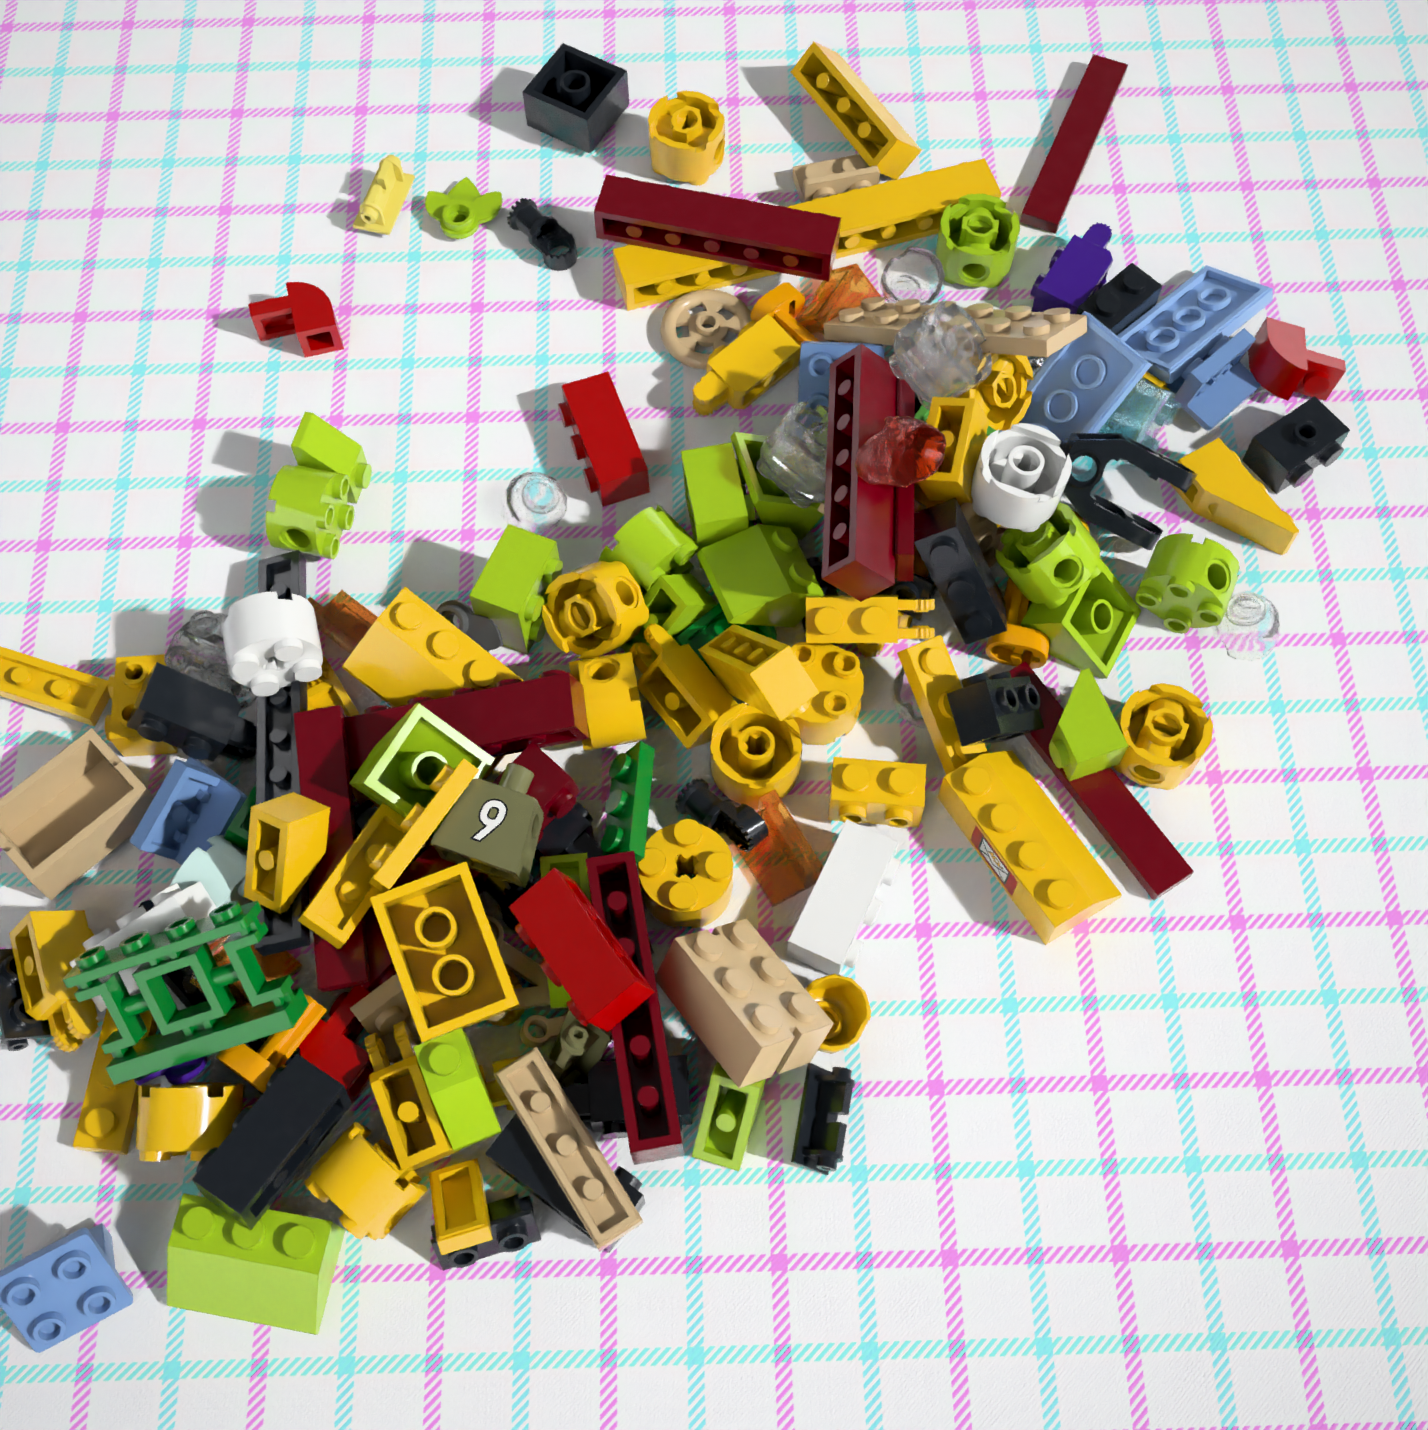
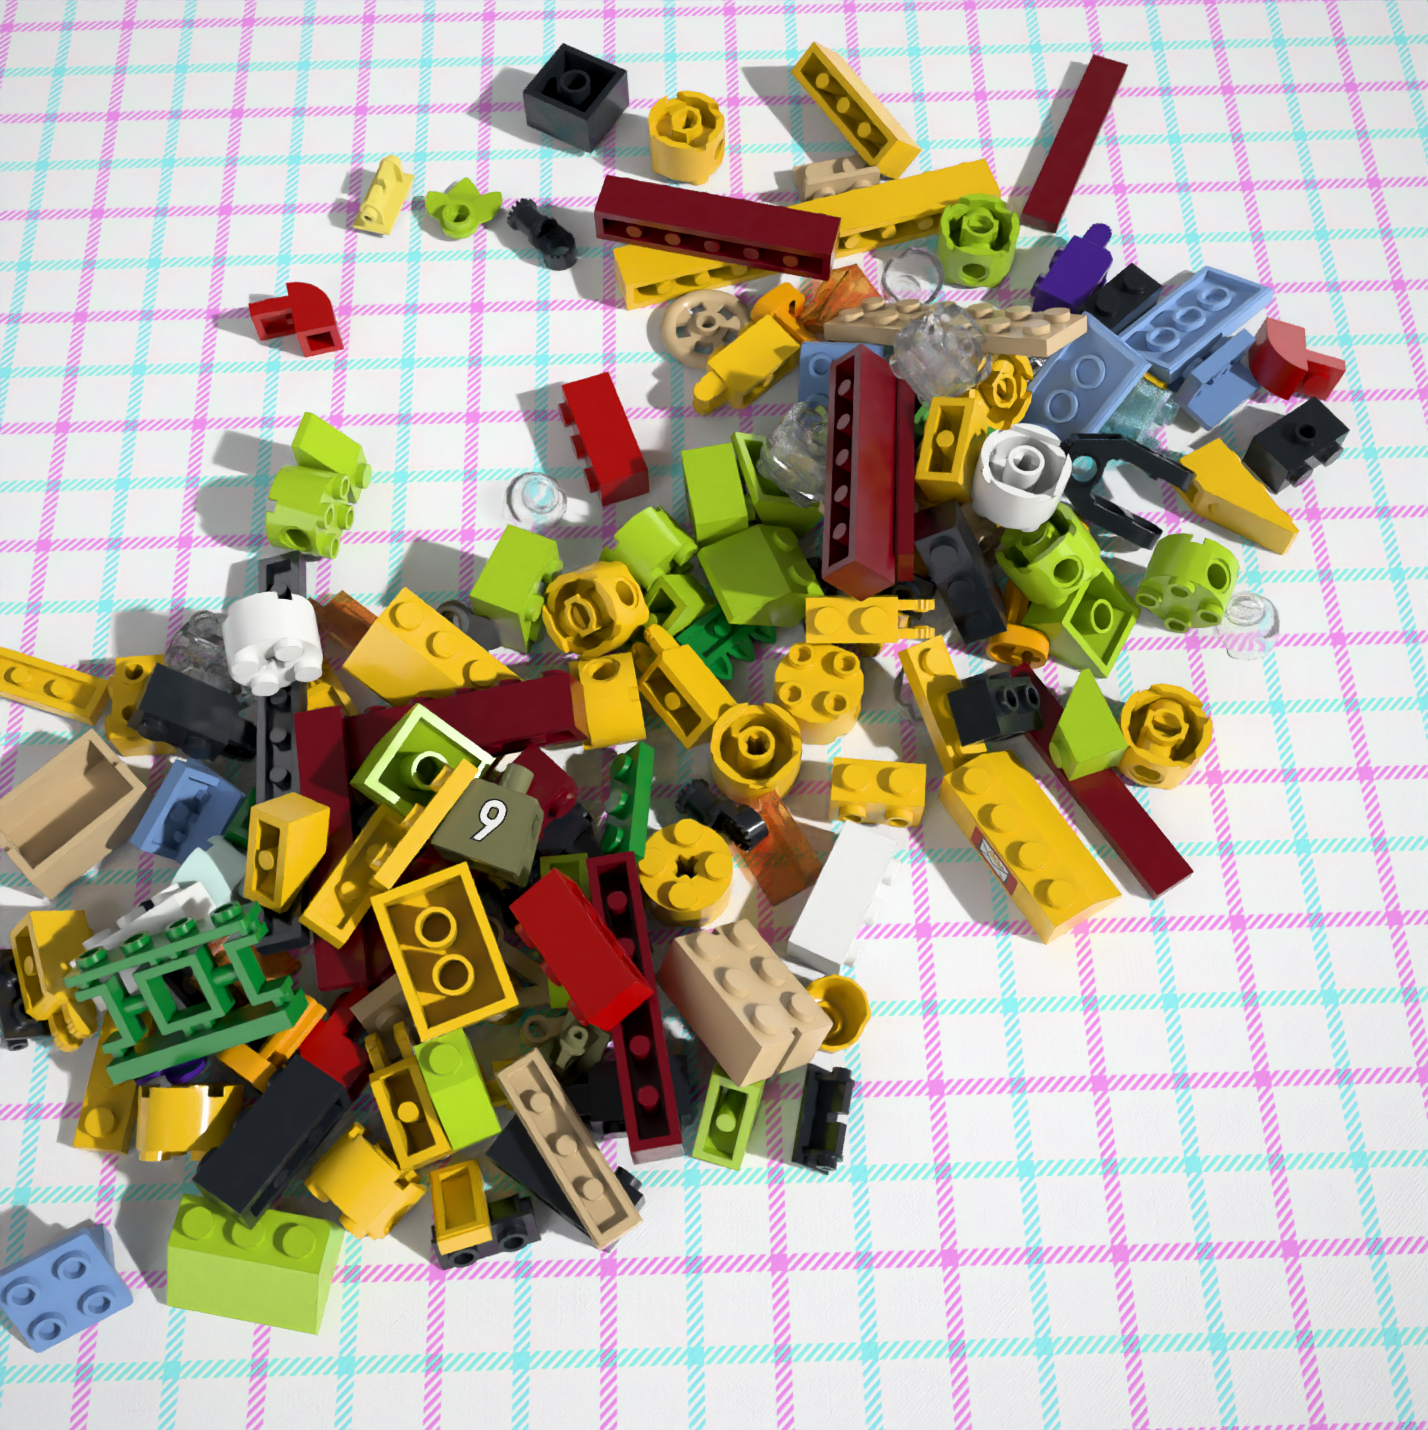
(760, 672): yellow brick -> none
(901, 453): clear red hair -> none

